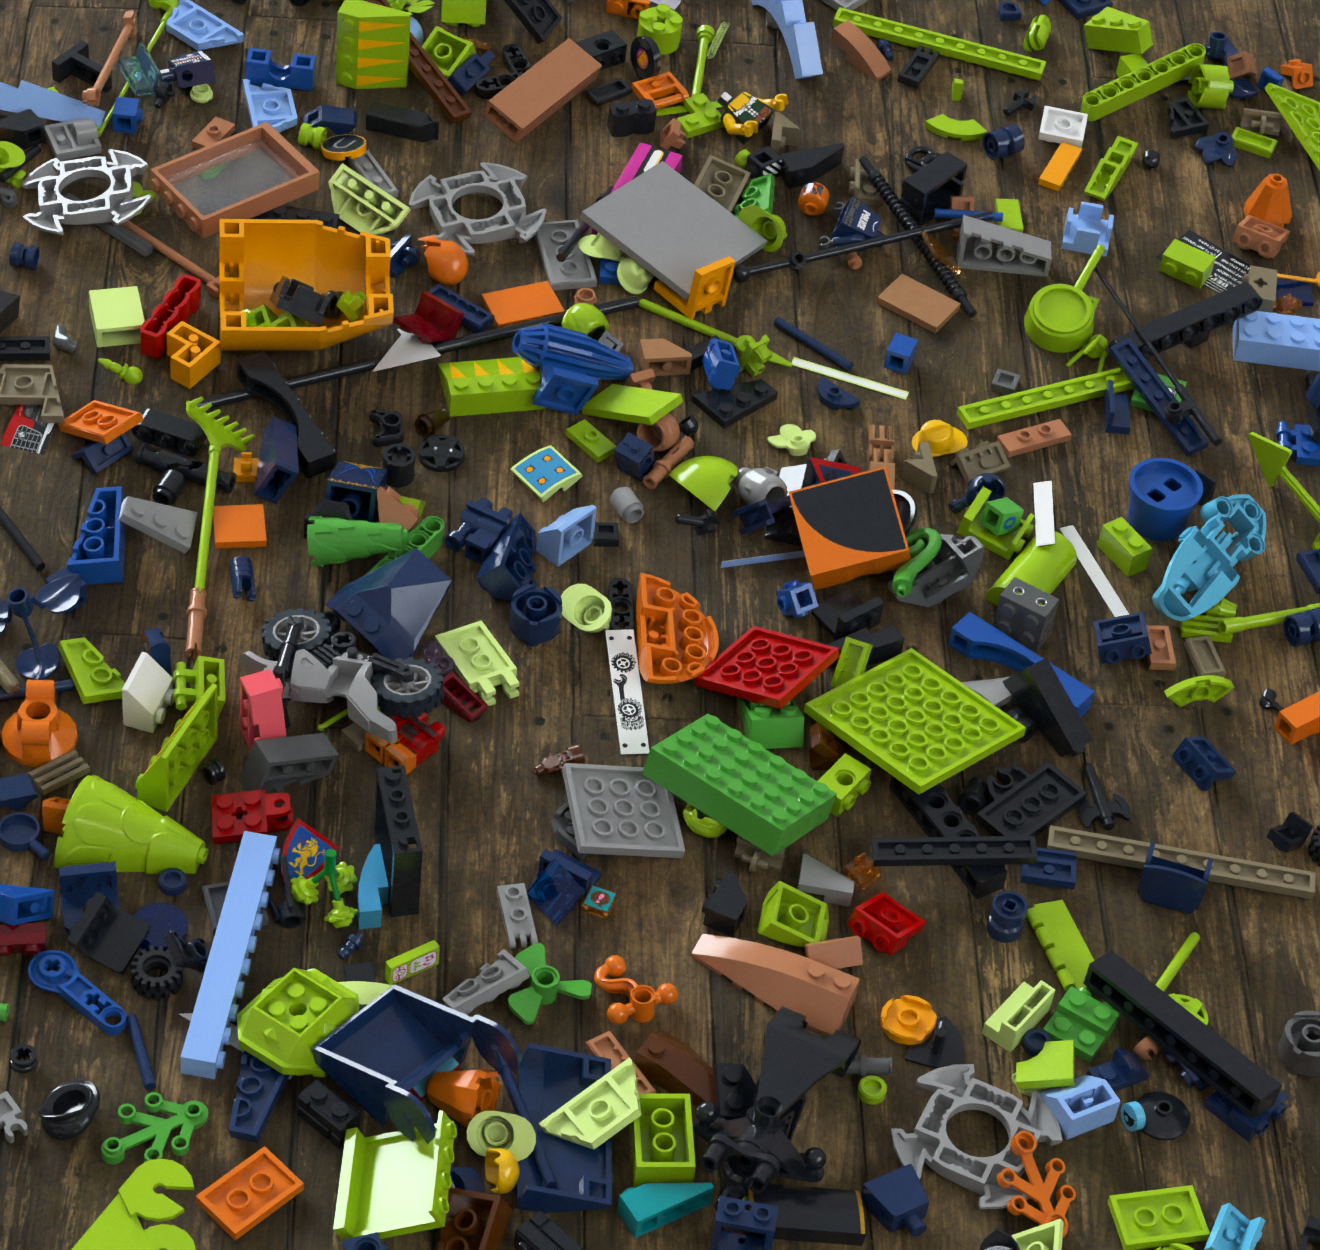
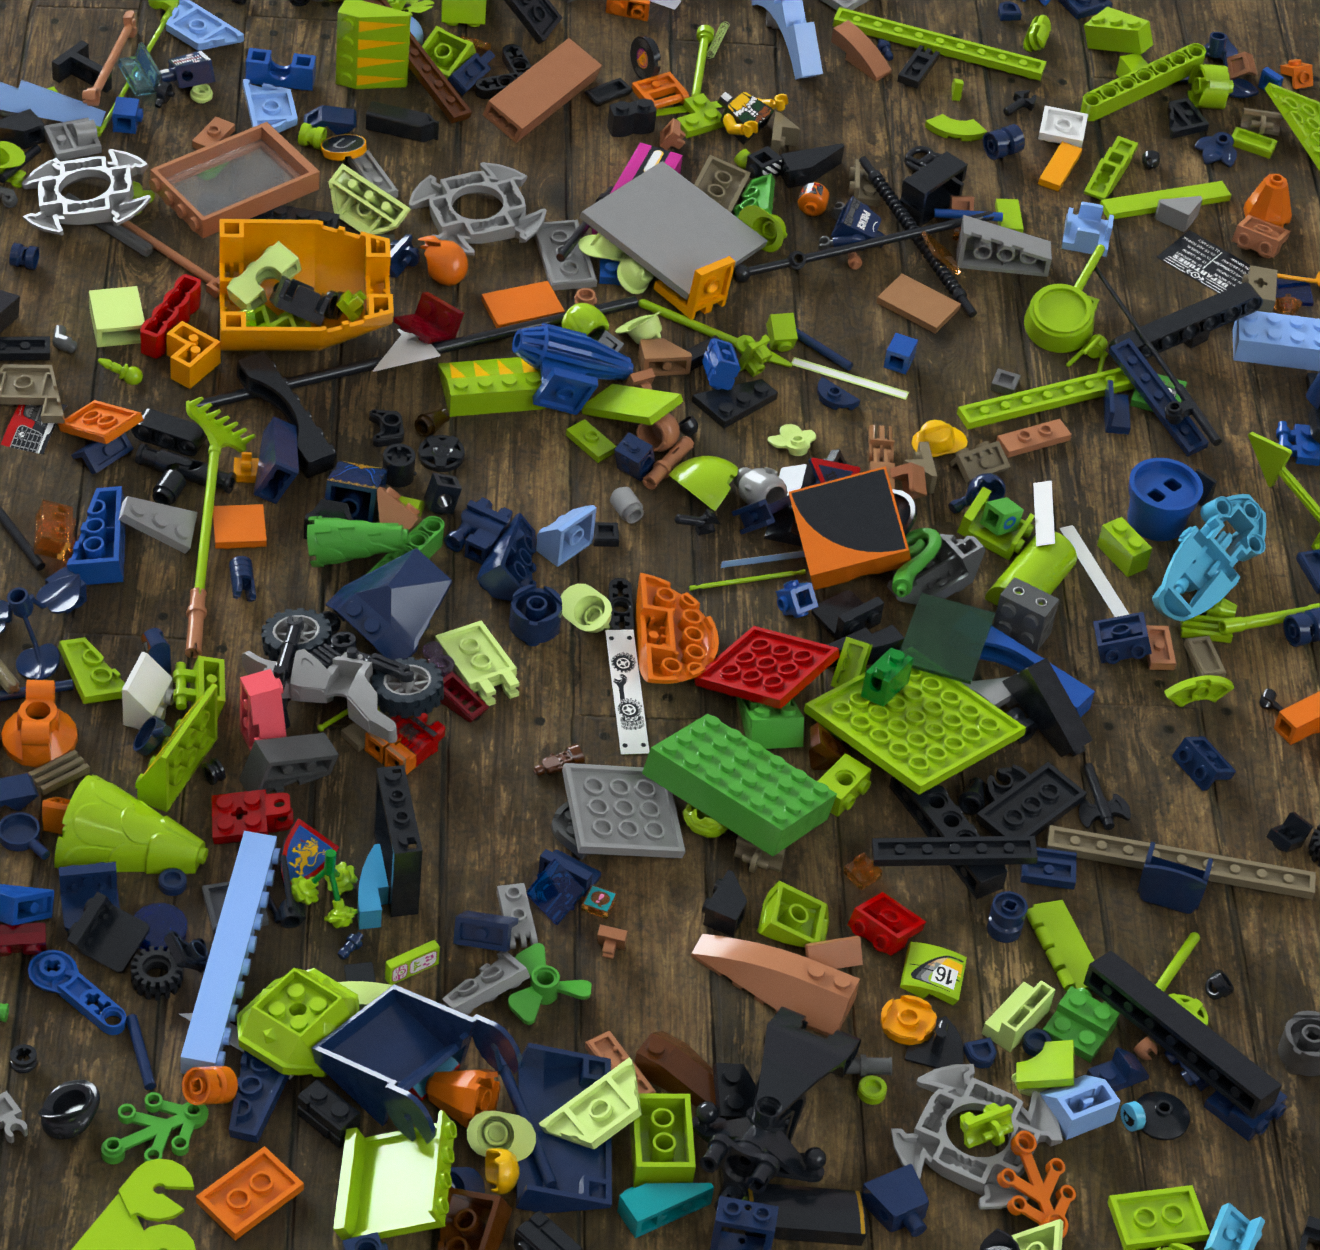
(54, 530): none -> clear orange brick
(151, 735): none -> dark blue piece
(209, 1085): none -> orange wheel
(274, 263): none -> yellowish green arch
(440, 485): none -> black brick
(474, 316): dark blue plate -> none
(484, 930): none -> dark blue panel
(546, 472): slope -> none
(605, 48): black brick -> none
(611, 939): none -> nougat tile
(641, 996): orange piece -> none
(642, 328): none -> yellowish green piece
(662, 26): lime brick -> none
(748, 579): none -> lime piece
(782, 331): none -> lime brick
(823, 880): light grey slope -> none
(891, 673): none -> green brick
(912, 479): none -> nougat panel
(933, 971): none -> lime slope
(947, 637): none -> clear green piece
(980, 1052): none -> dark blue tile
(988, 1126): none -> lime hips
(1147, 202): none -> lime tile
(1178, 211): none -> light grey slope
(1187, 263): lime brick -> none
(1221, 983): none -> black tile

